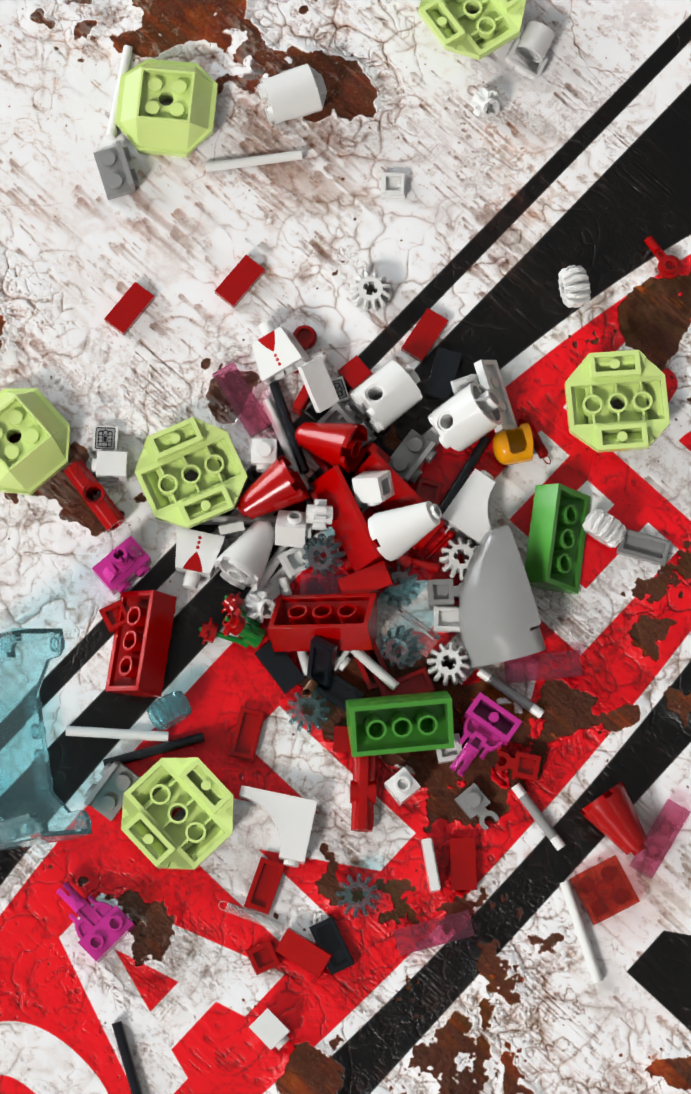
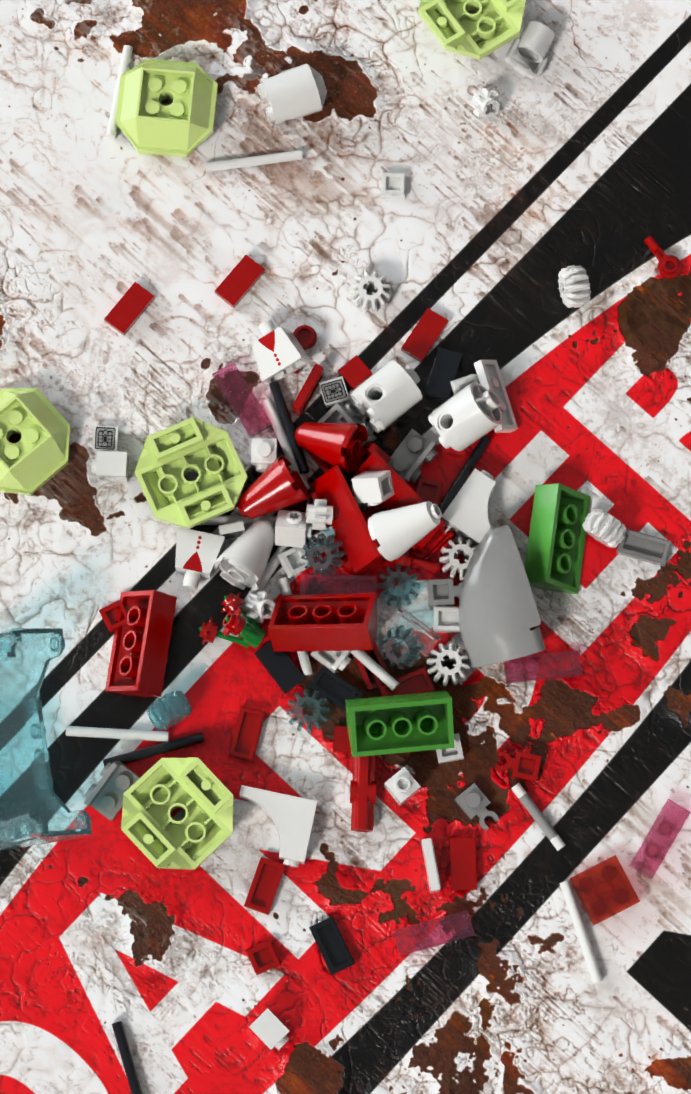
(86, 483): red piece -> none
(99, 926): dark pink brick -> none
(115, 171): light grey bracket -> none
(122, 566): dark pink brick -> none
(253, 913): white piece -> none
(304, 952): red tile -> none
(309, 688): nougat piece -> none
(318, 384): white tile -> none
(321, 661): black tile -> none
(366, 895): clear light blue gear -> none
(367, 580): red tile -> none
(487, 728): dark pink brick -> none
(510, 692): light grey bar -> none
(514, 445): light orange helmet -> none
(537, 441): red piece -> none
(617, 819): red cone -> none
(622, 378): yellowish green piece -> none

